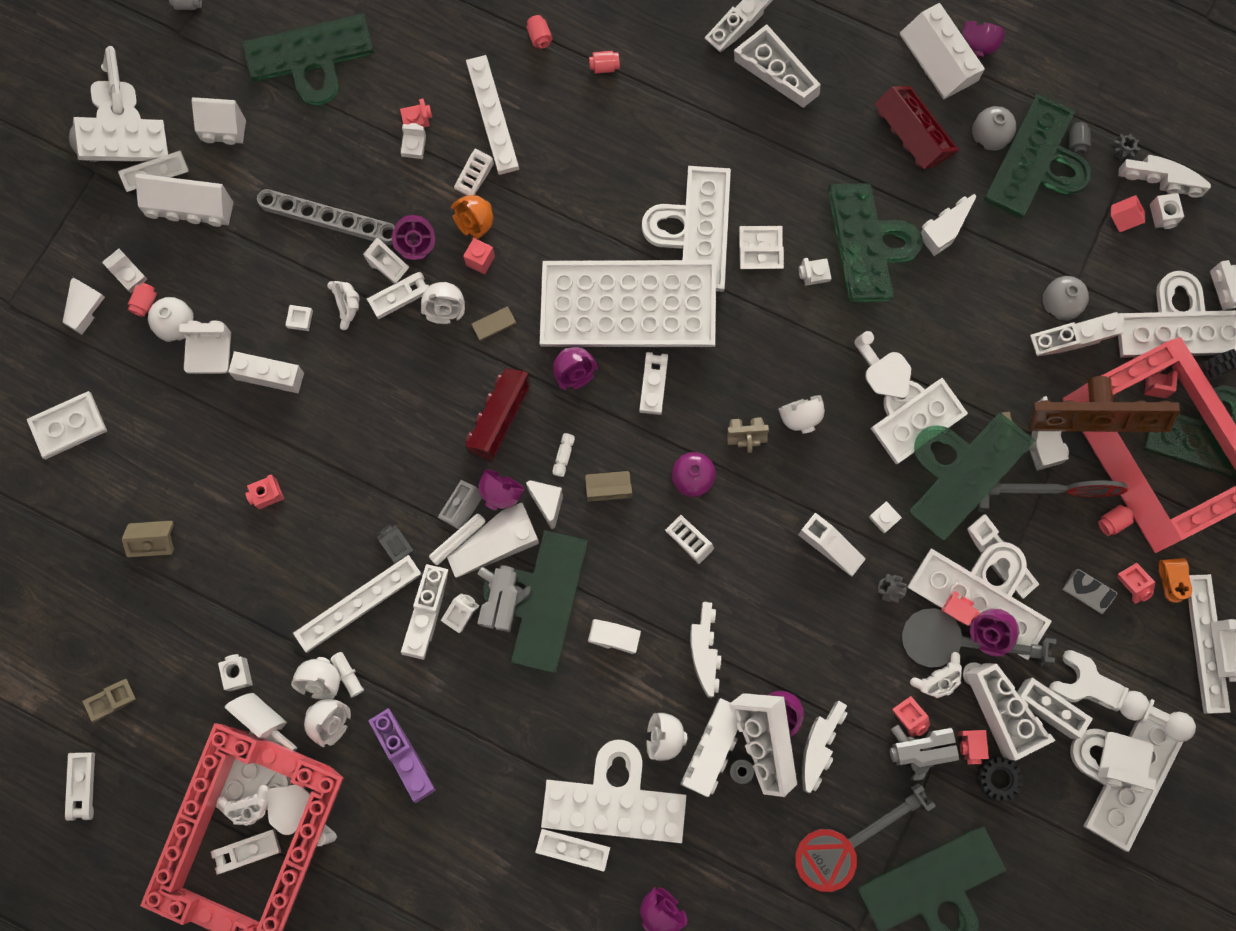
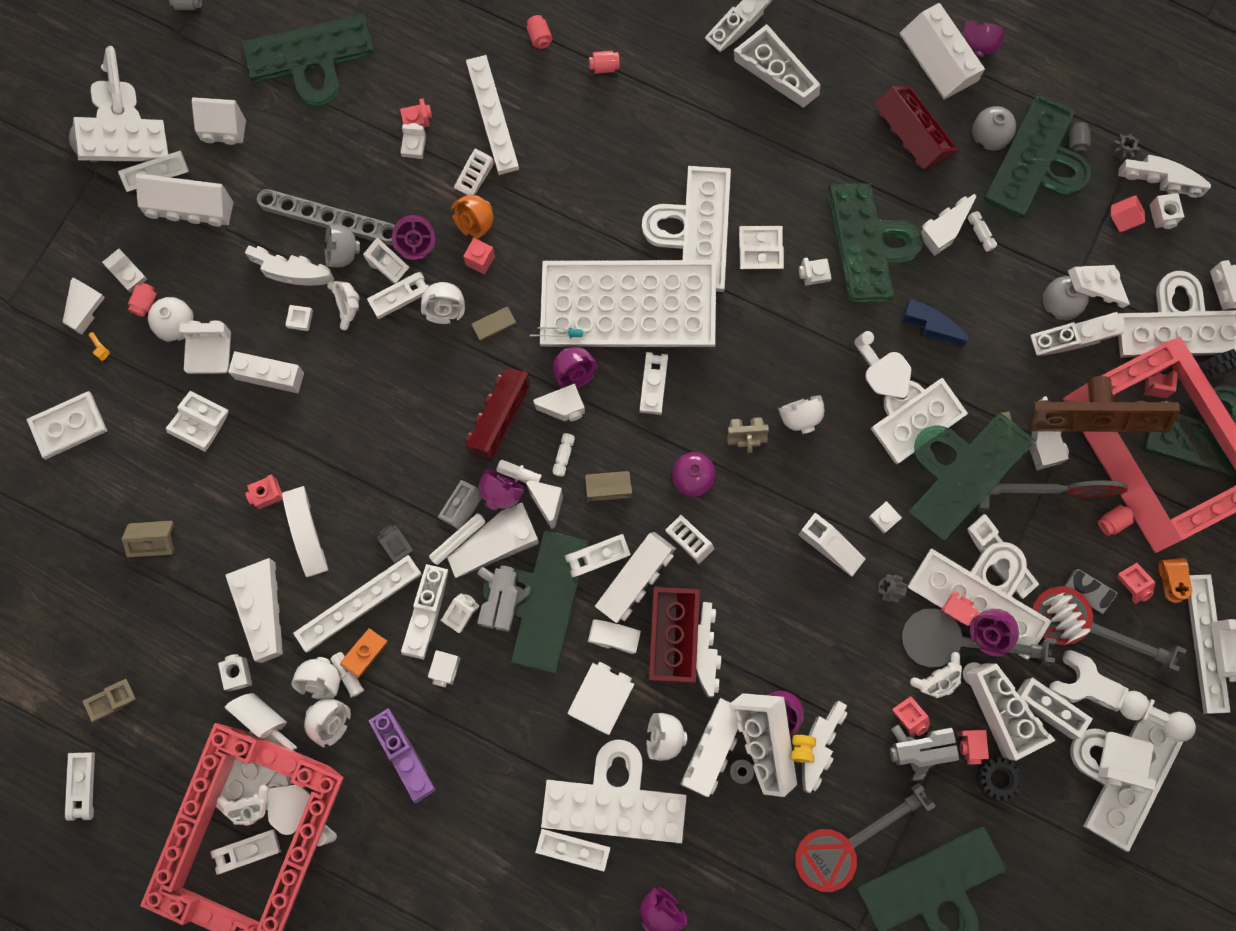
(101, 352): none -> light orange hand
(197, 421): none -> white slope
(258, 608): none -> white wedge
(292, 271): none -> white slope
(304, 532): none -> white slope
(340, 246): none -> light grey cylinder
(363, 653): none -> orange plate
(443, 668): none -> white brick
(517, 472): none -> white axle
(561, 404): none -> white slope
(571, 332): none -> piece
(598, 555): none -> white plate
(601, 698): none -> white brick
(635, 577): none -> white wedge
(674, 635): none -> dark red slope
(803, 749): none -> yellow wheel
(934, 324): none -> dark blue slope
(982, 231): none -> white axle
(1066, 617): none -> white piece
(1101, 282): none -> white wing
(1166, 657): none -> dark grey piece

